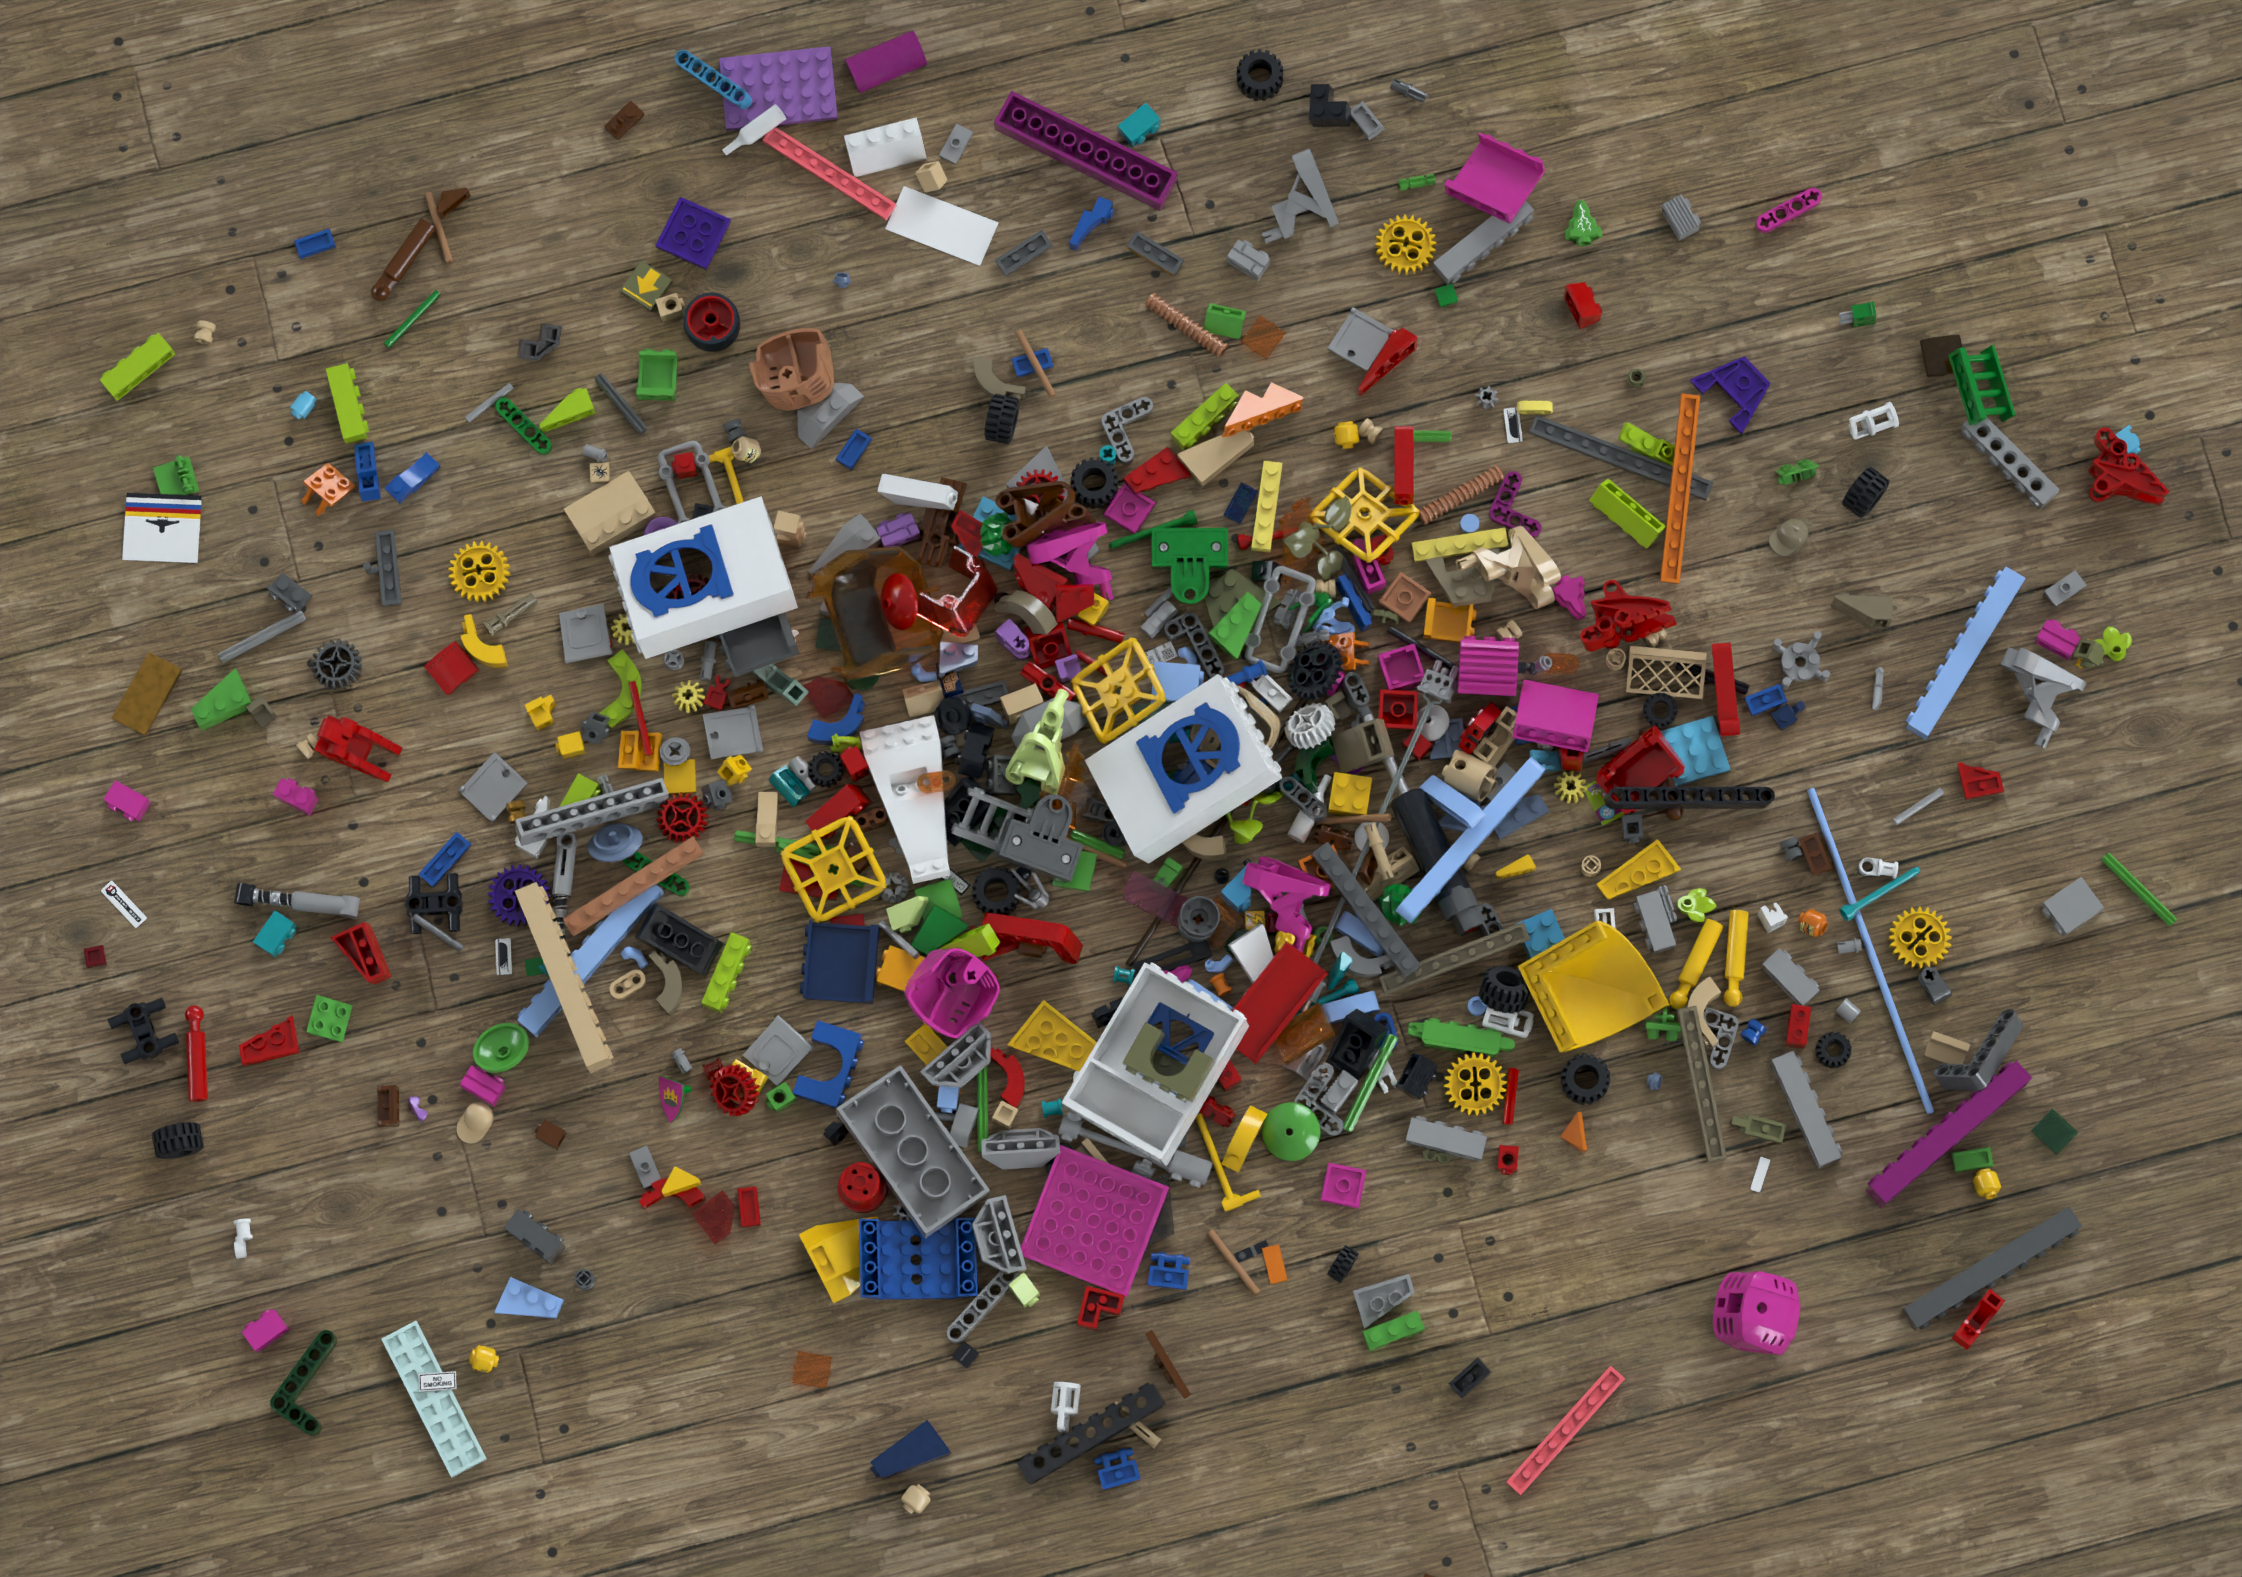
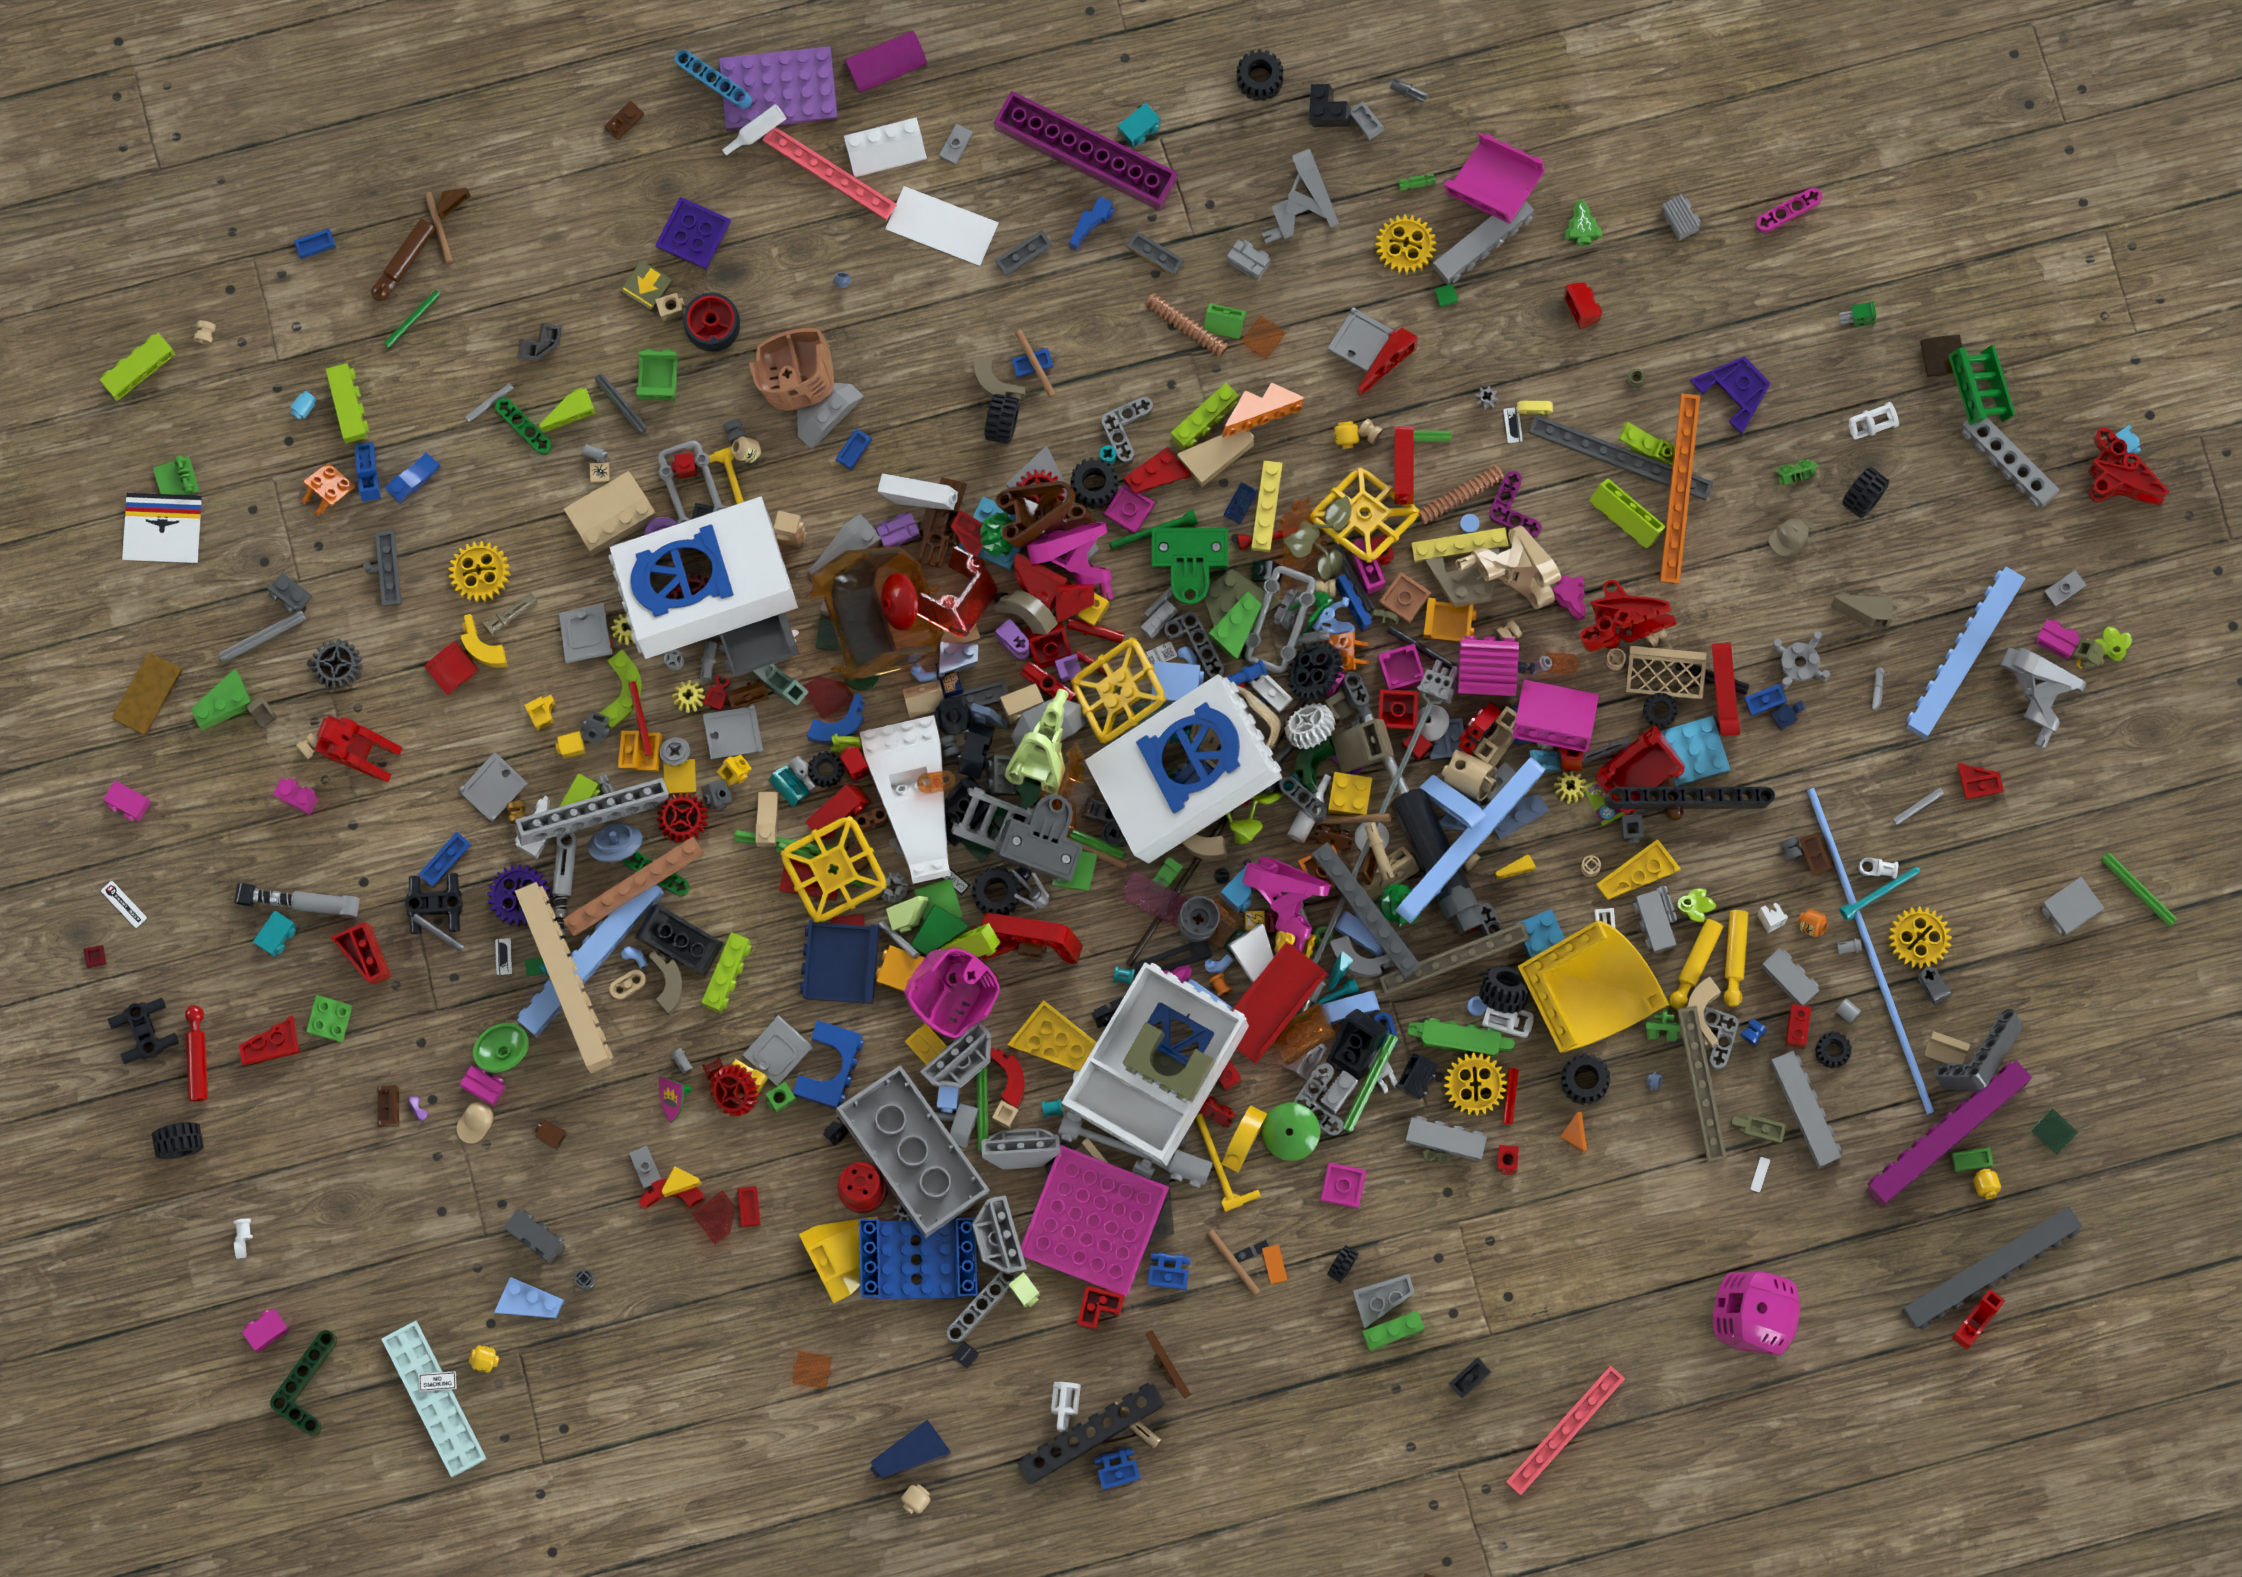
(931, 176): tan panel -> none

